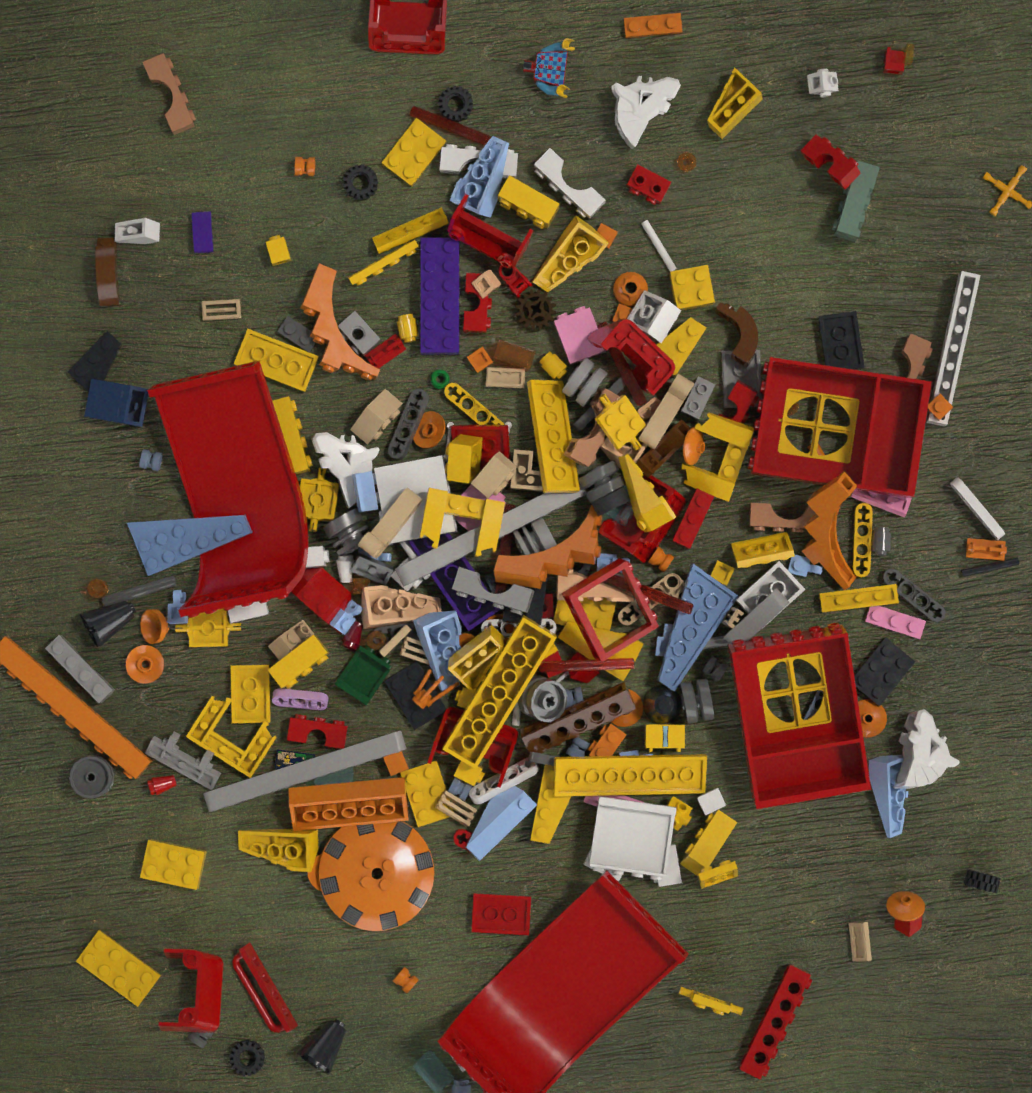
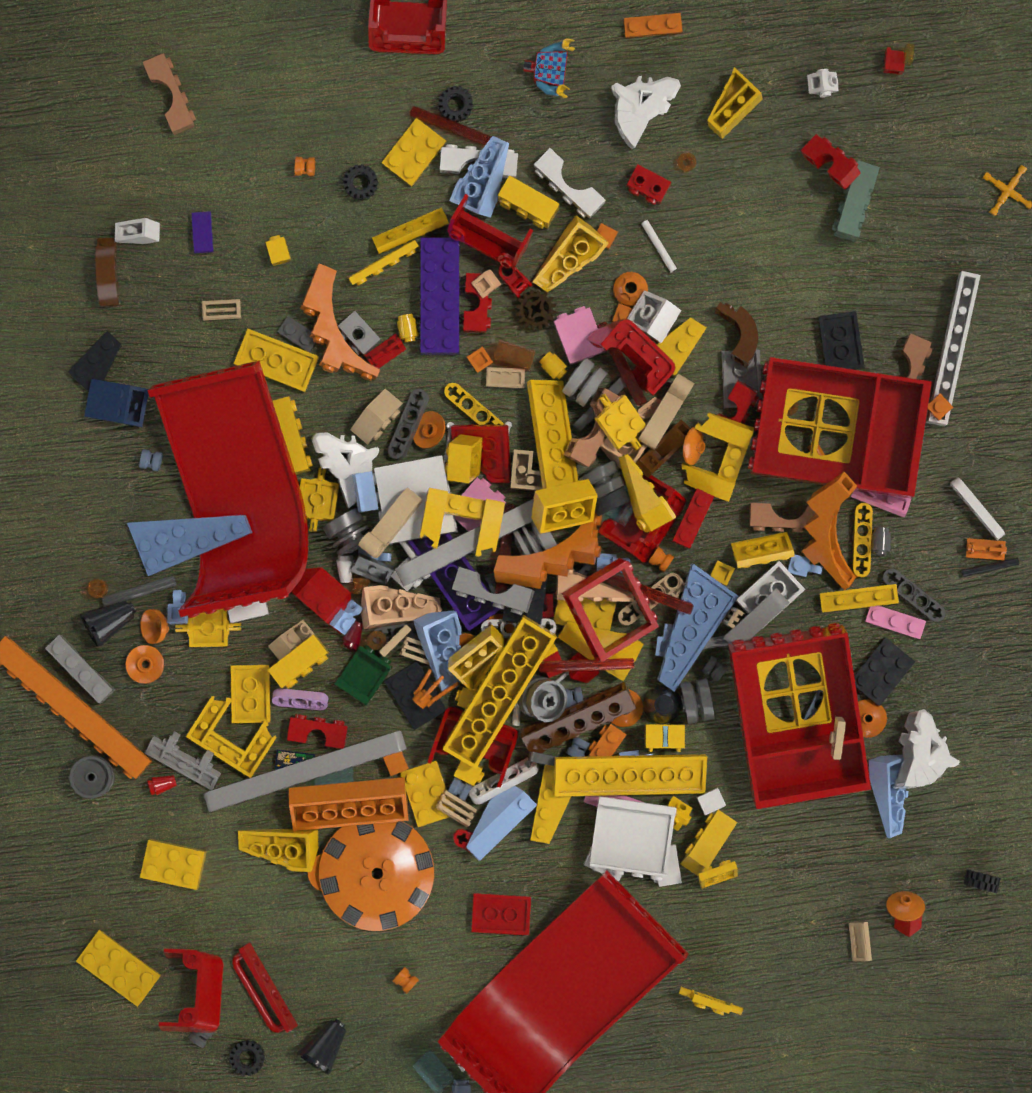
(317, 557): white brick -> none
(435, 374): green plate -> none
(494, 475): tan brick -> none
(564, 506): none -> yellow brick
(692, 287): yellow brick -> none
(698, 398): light grey brick -> none
(748, 1063): red brick -> none
(837, 738): none -> tan plate

